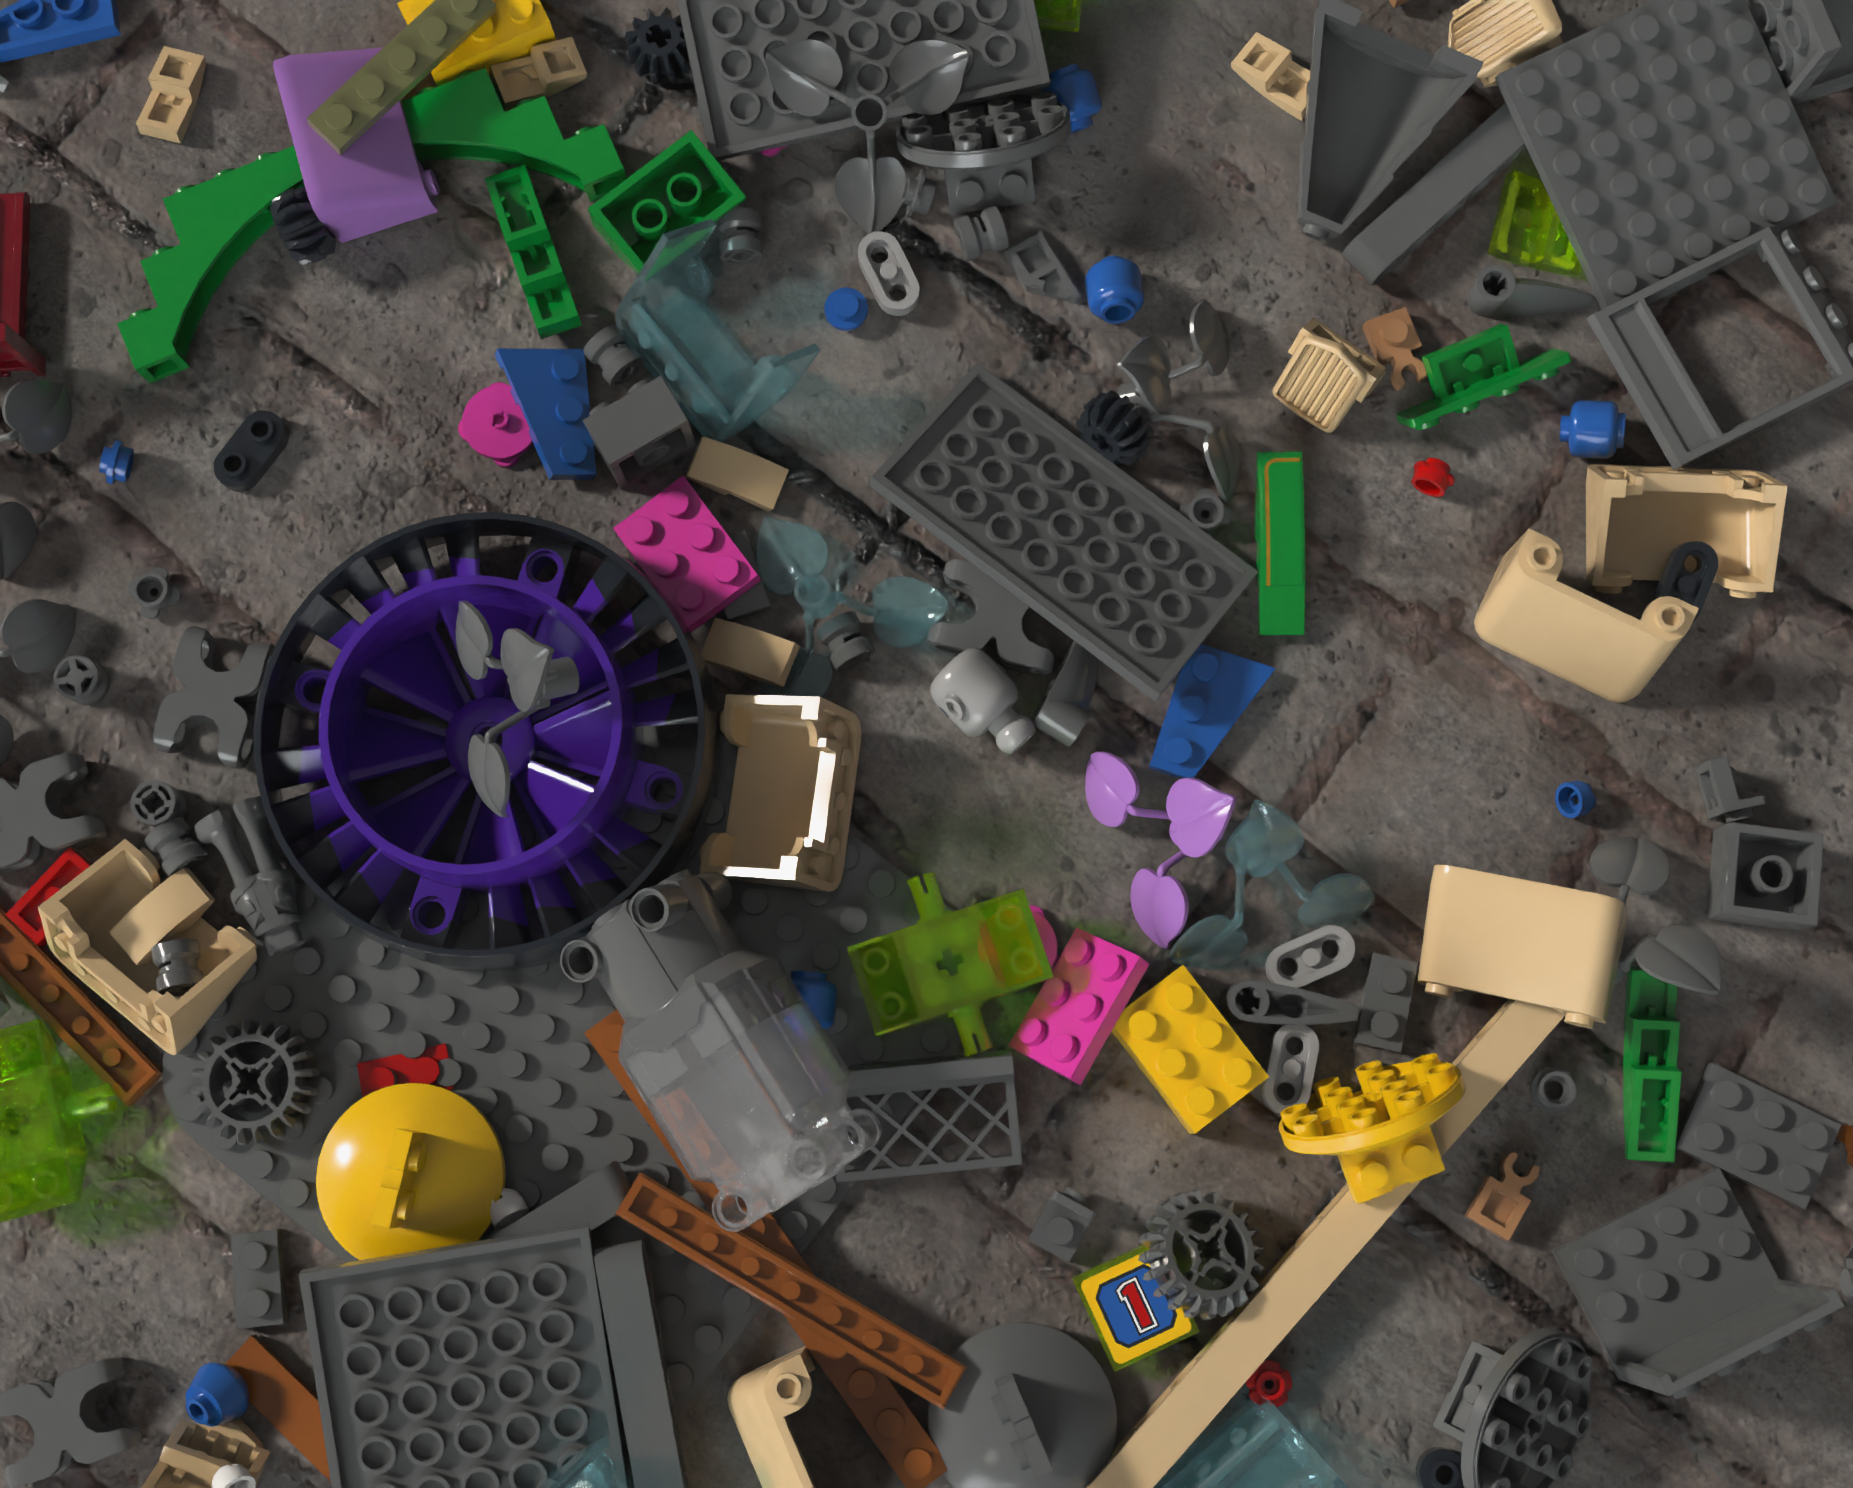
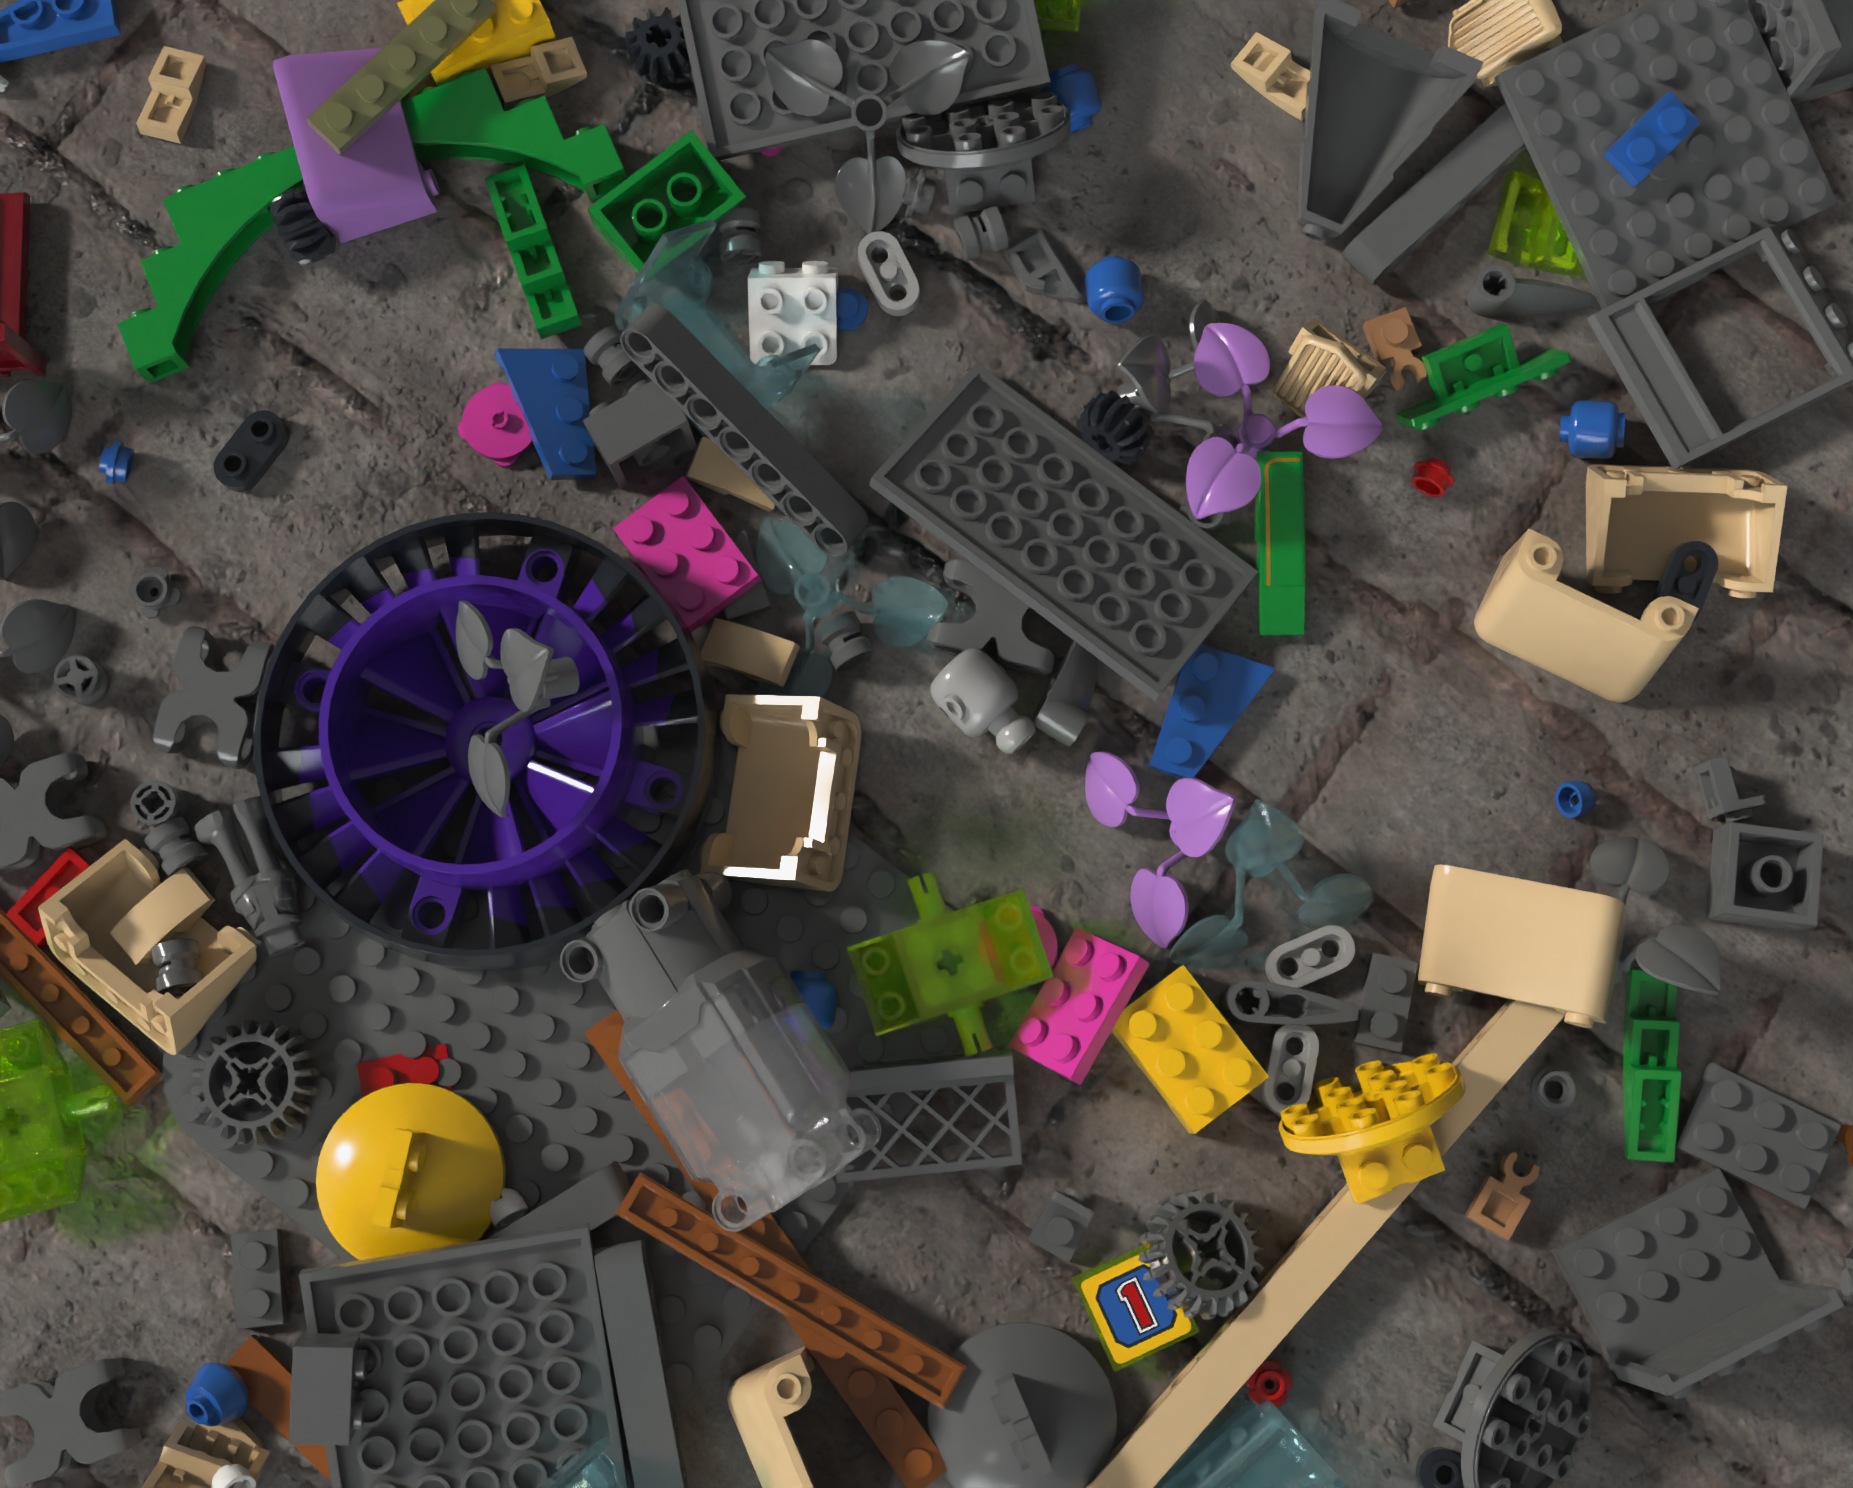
(326, 1389): none -> dark grey brick
(744, 430): none -> dark grey beam
(793, 310): none -> white bracket
(1229, 478): none -> medium lavender plant
(1651, 138): none -> blue plate

